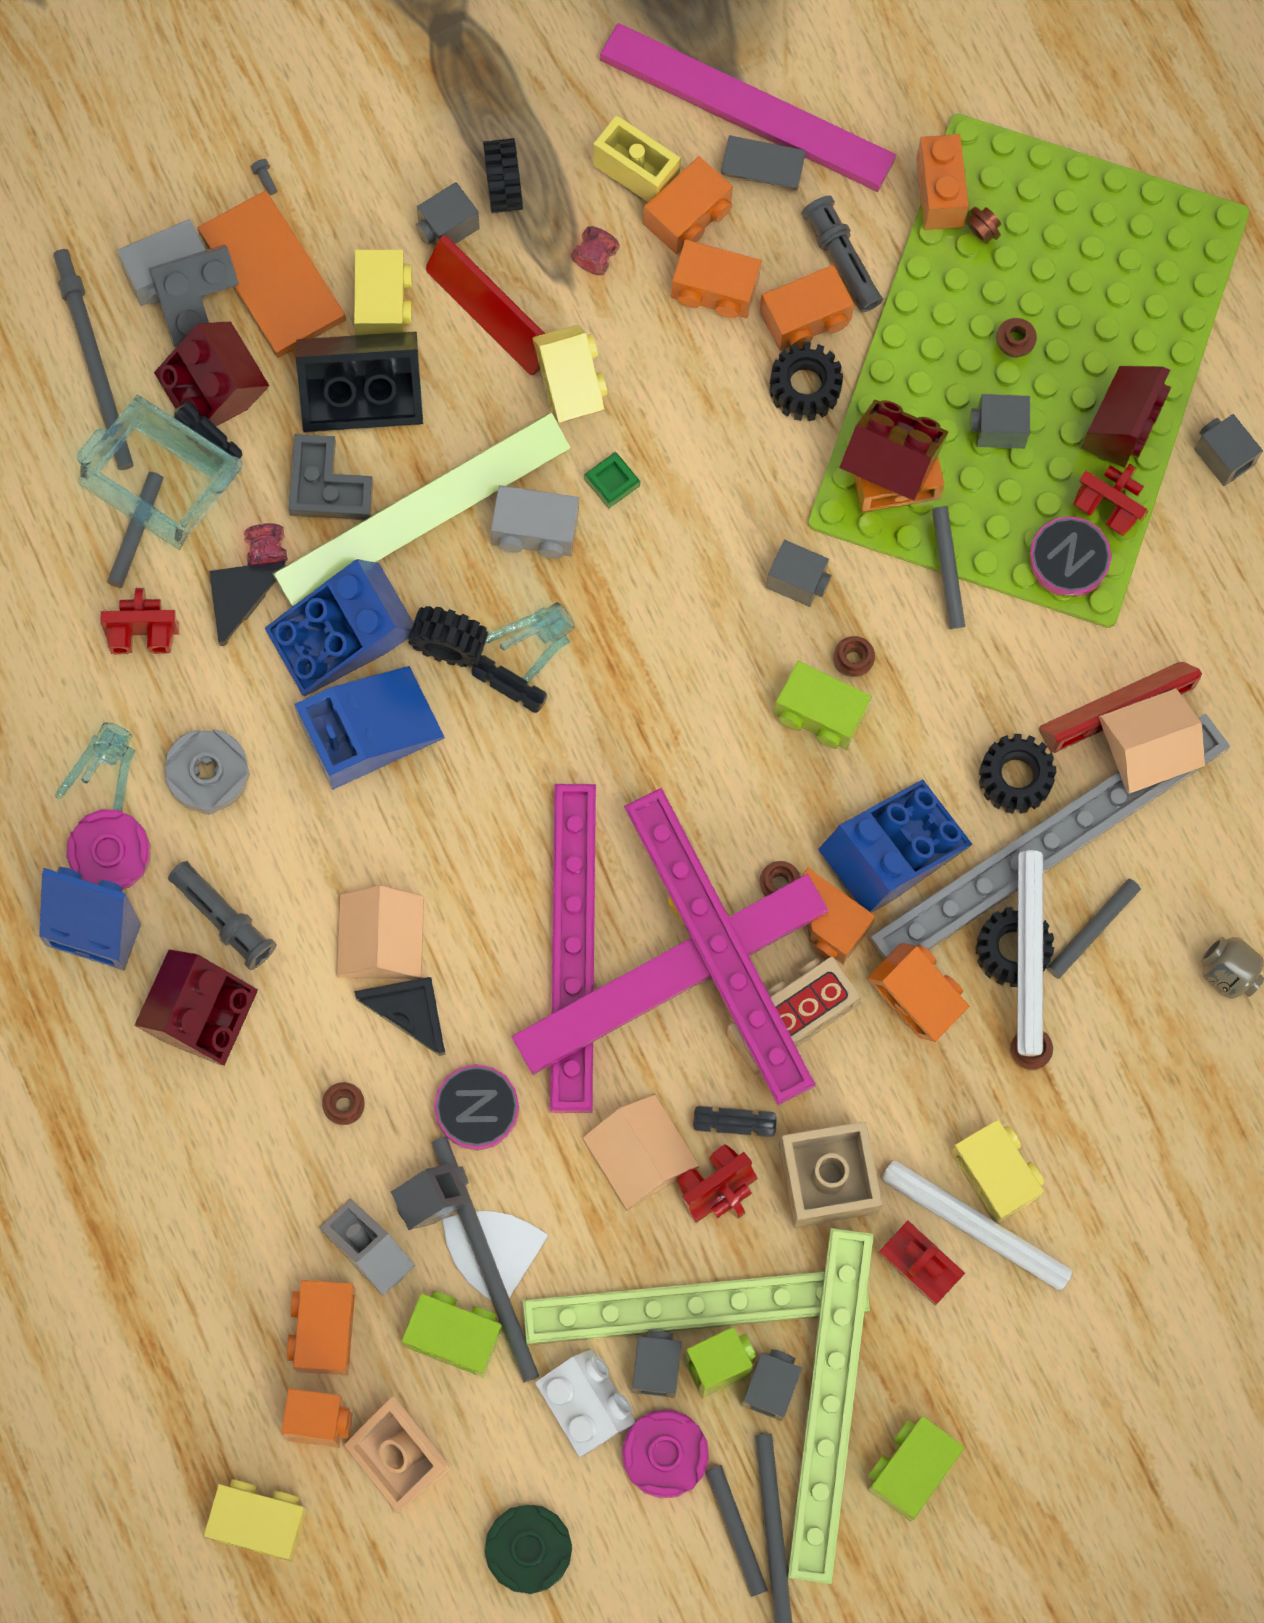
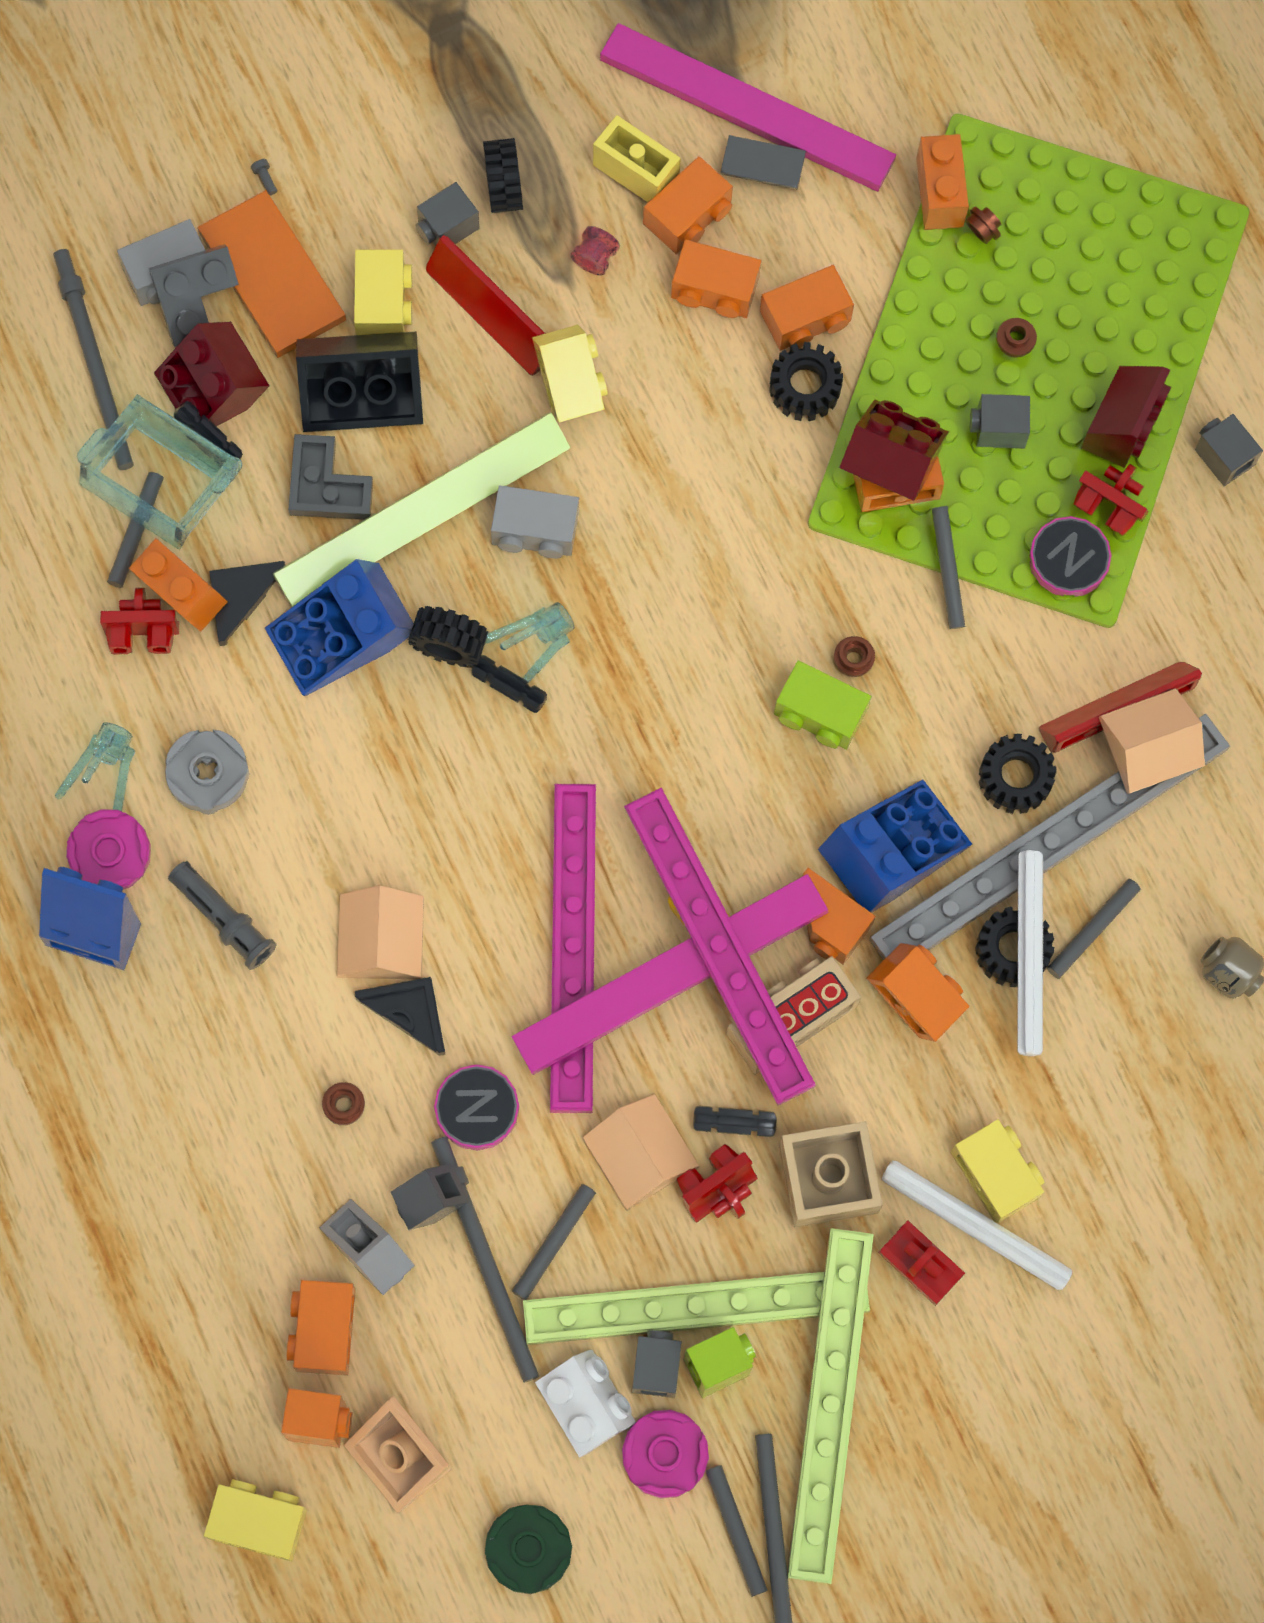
(178, 584): none -> orange brick
(196, 1006): dark red slope -> none
(265, 543): clear pink wheel -> none
(367, 724): blue slope -> none
(453, 1333): lime brick -> none
(511, 1241): white sticker -> none
(553, 1242): none -> dark grey bar
(612, 480): green tile -> none
(772, 1384): dark grey brick -> none
(774, 870): copper plate -> none
(798, 574): dark grey brick -> none
(835, 239): dark grey pin -> none
(915, 1467): lime brick -> none
(1033, 1062): copper plate -> none

